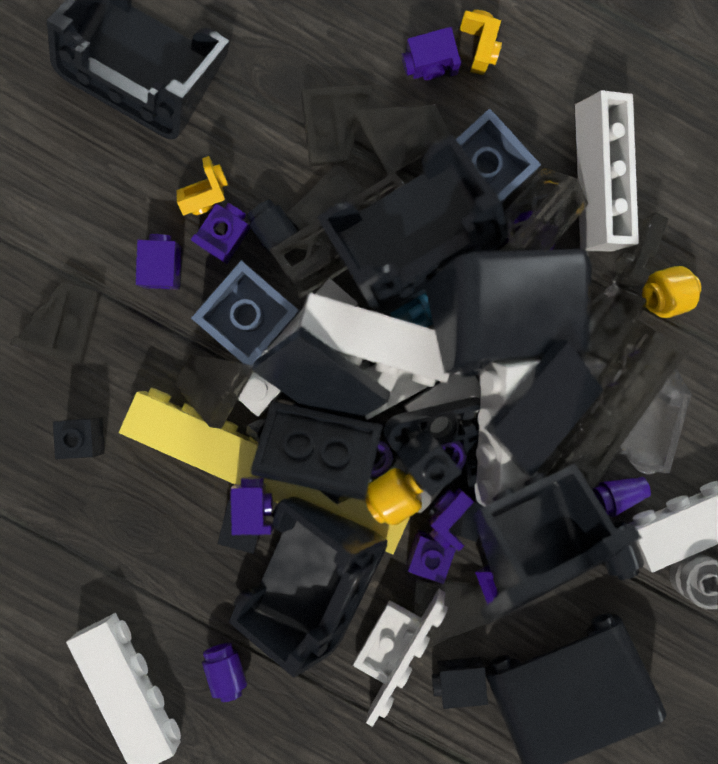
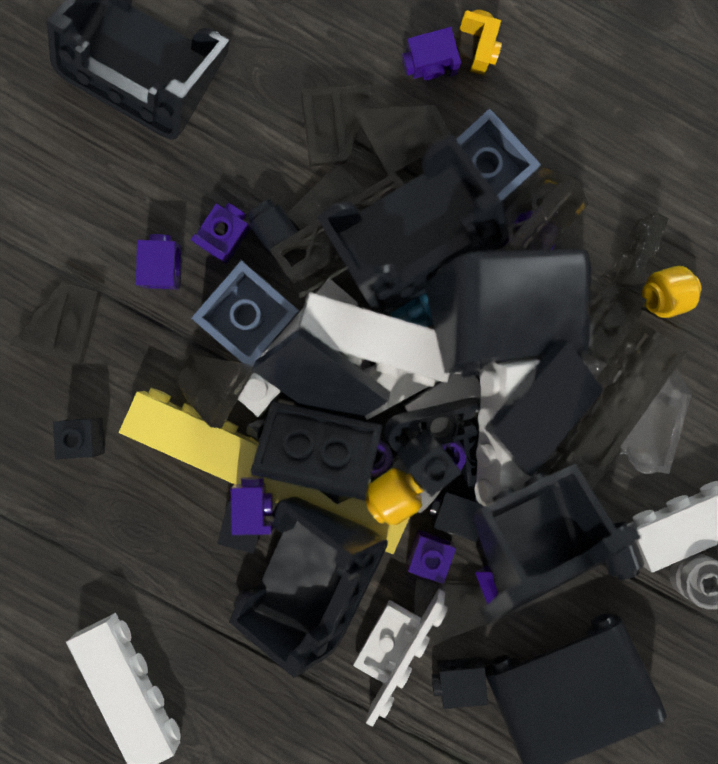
(202, 195): yellow bracket -> none
(224, 672): dark purple brick -> none
(449, 510): dark purple bracket -> none
(607, 171): white brick -> none
(621, 494): dark purple cone -> none

